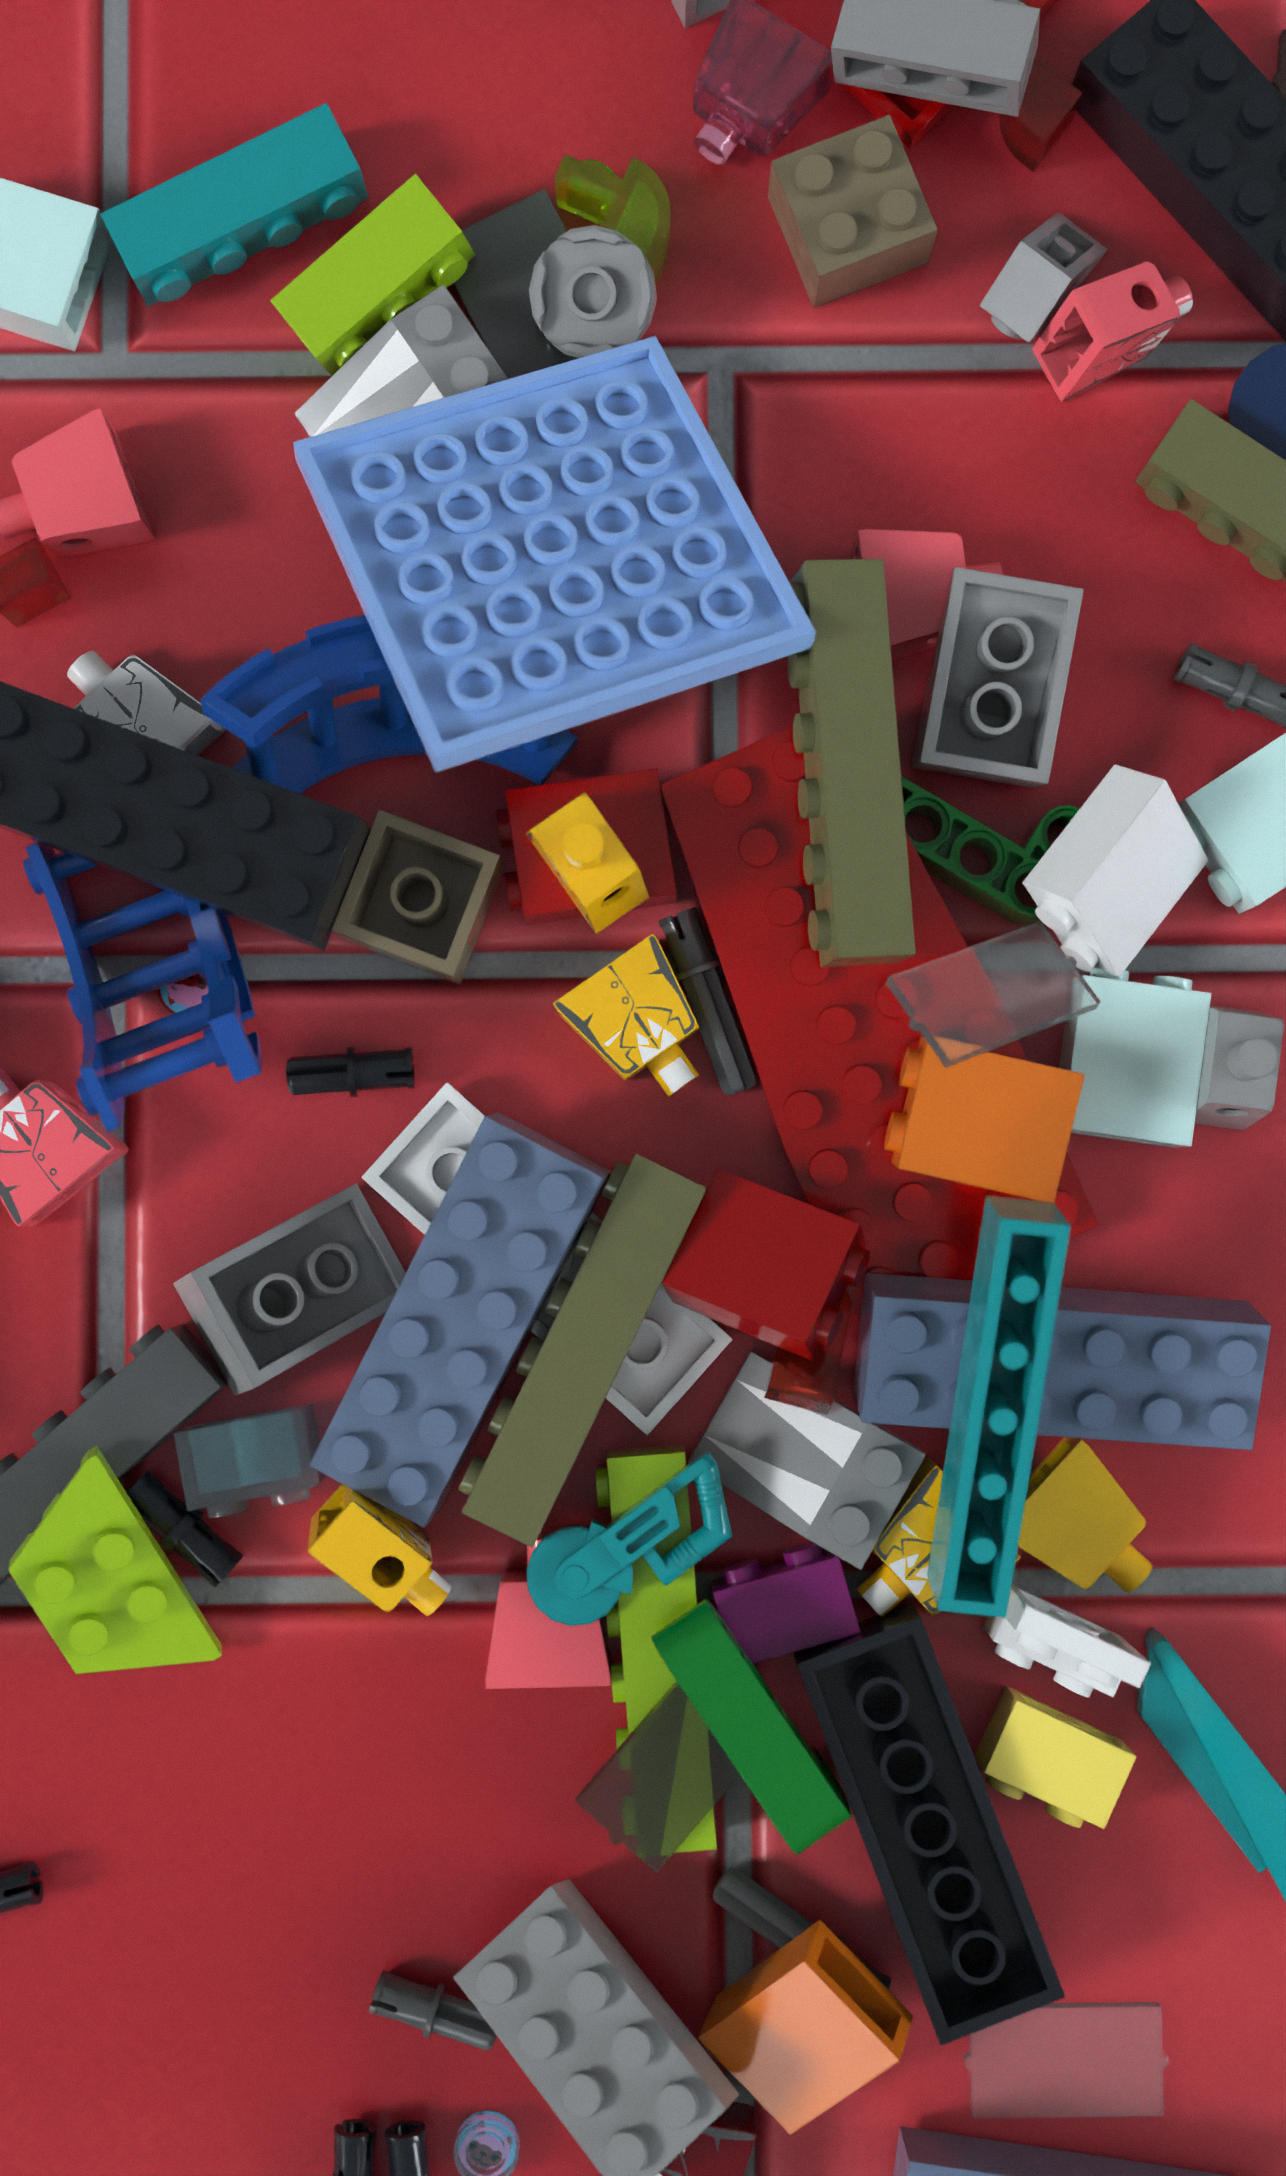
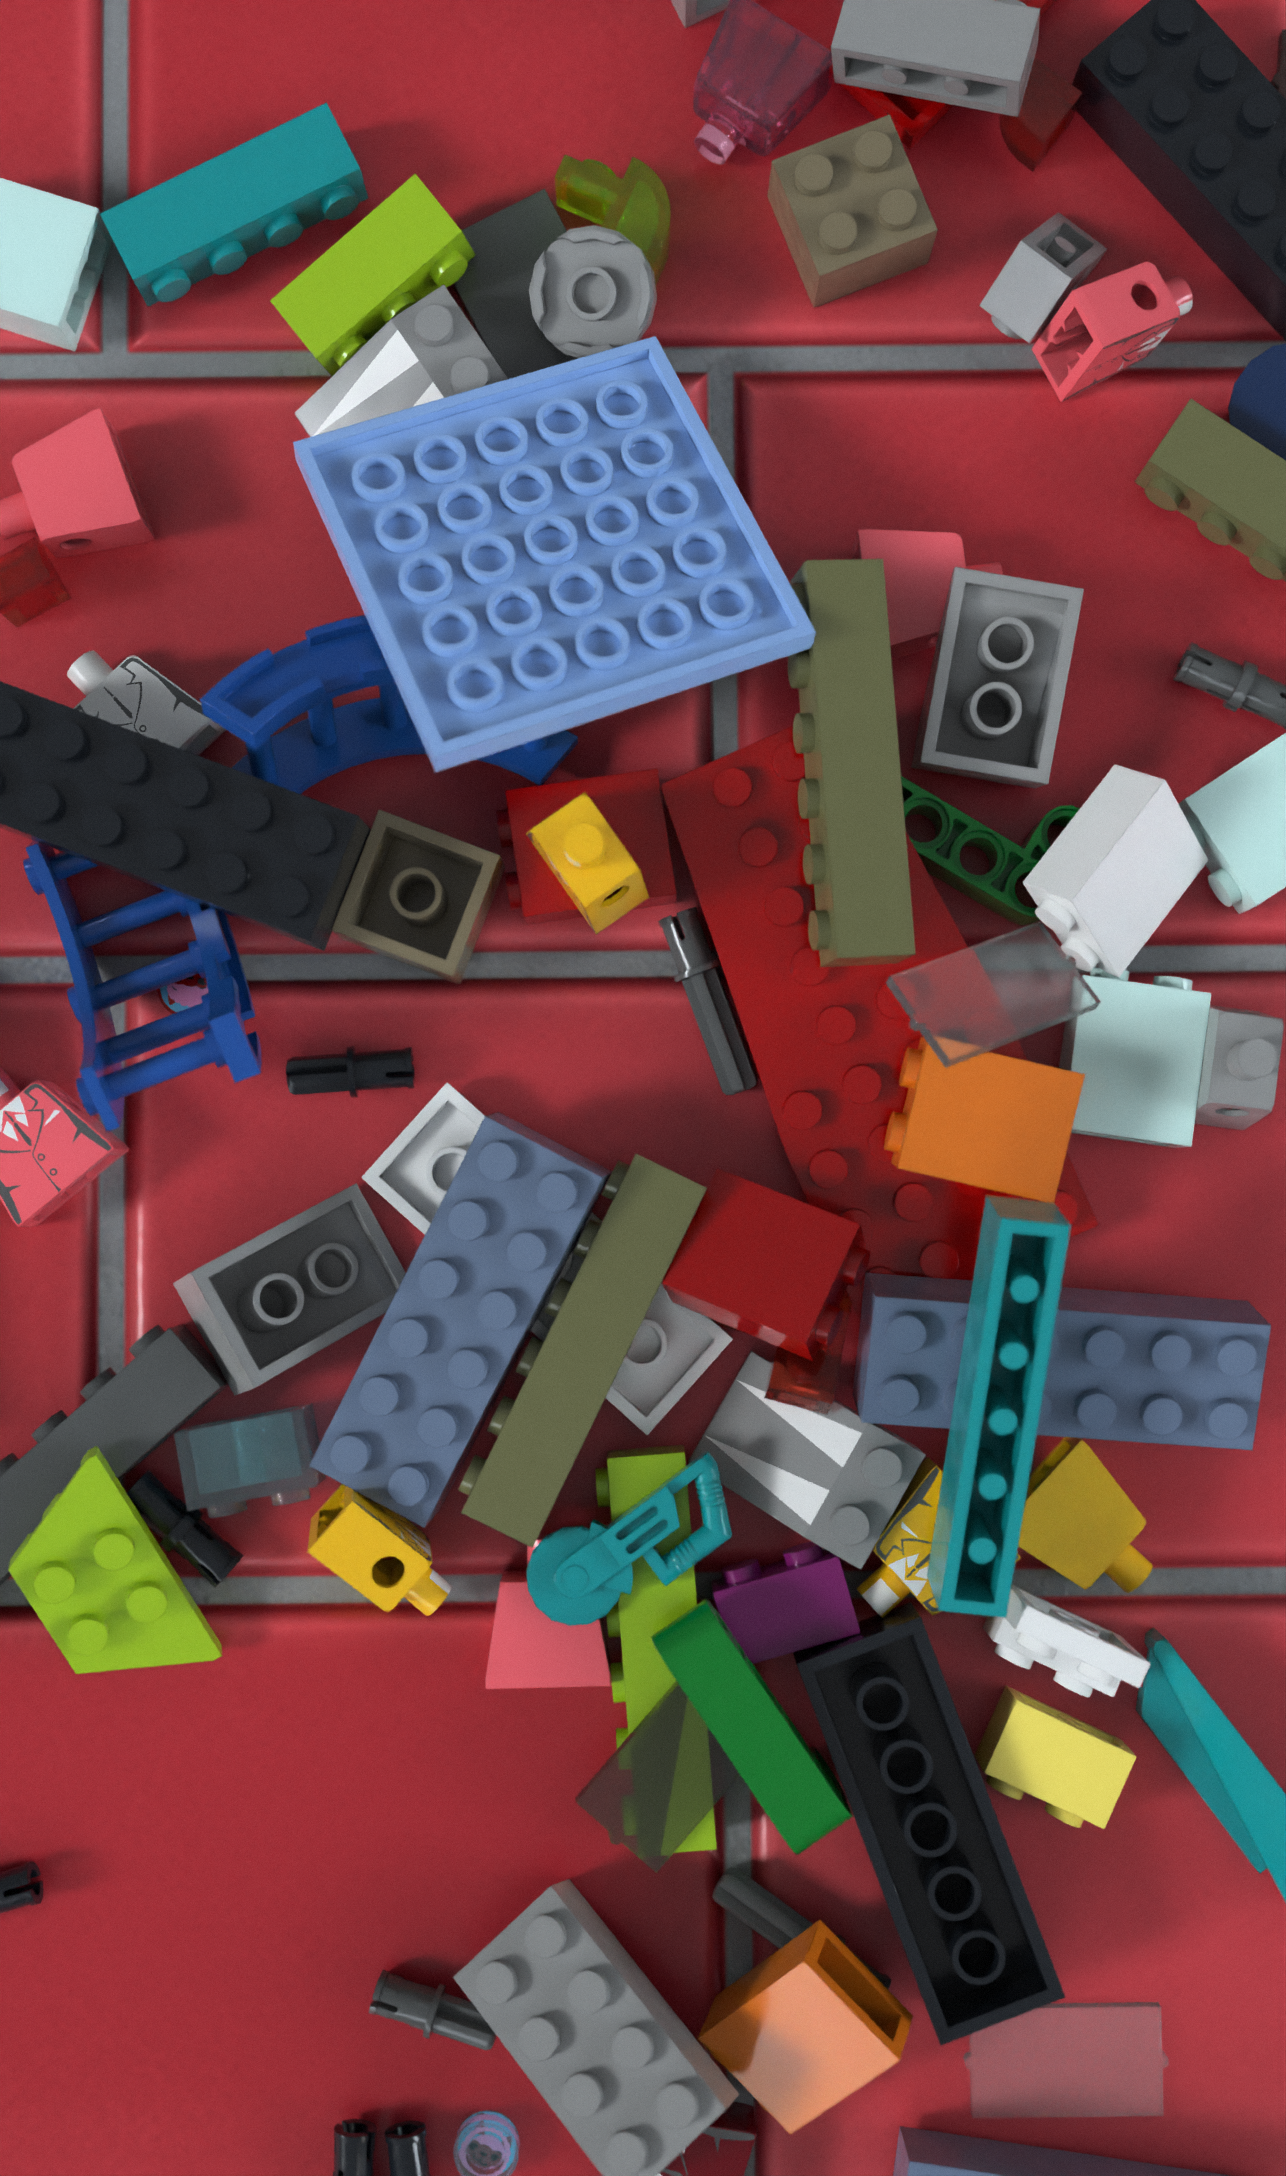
(635, 1016): yellow torso -> none

